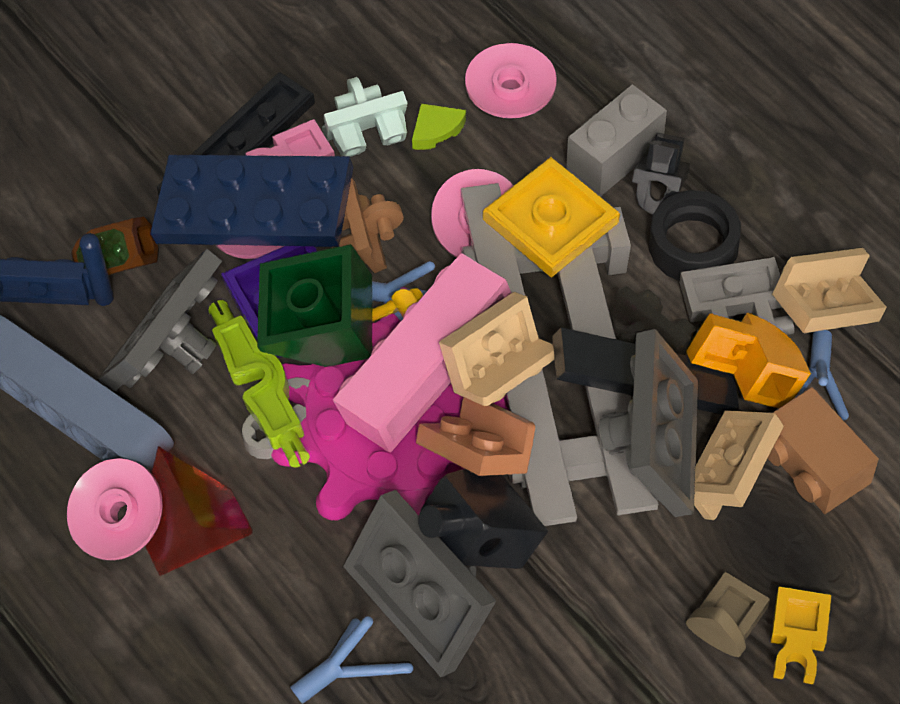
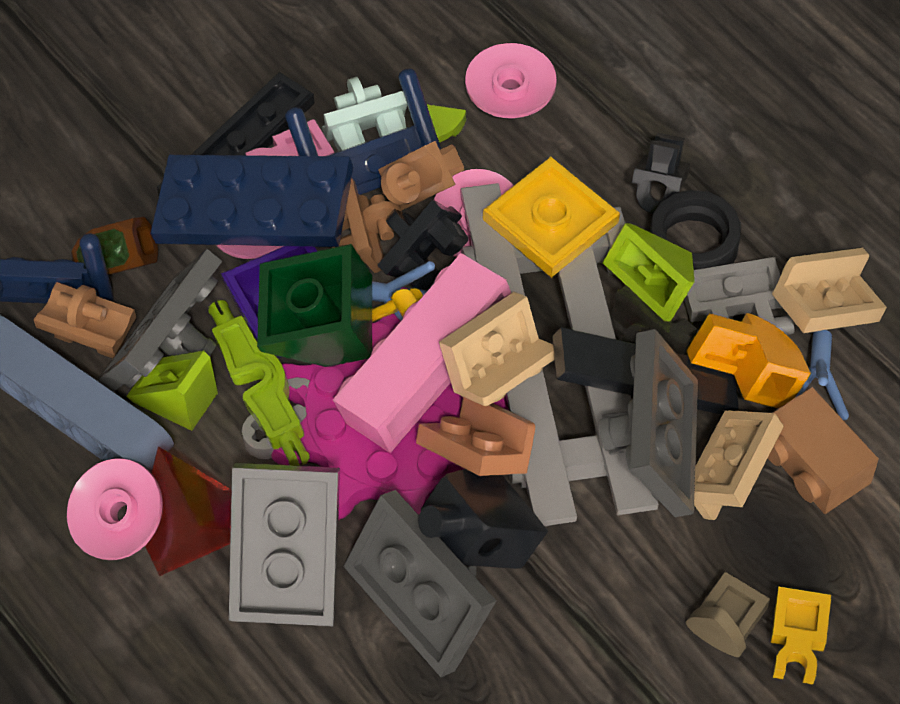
(86, 319): none -> medium nougat hips
(178, 388): none -> lime slope
(284, 544): none -> plate
(331, 669): medium blue plant -> none
(380, 151): none -> dark blue plate
(420, 174): none -> medium nougat hips
(433, 228): none -> black hips
(614, 140): light grey brick -> none
(652, 269): none -> lime slope

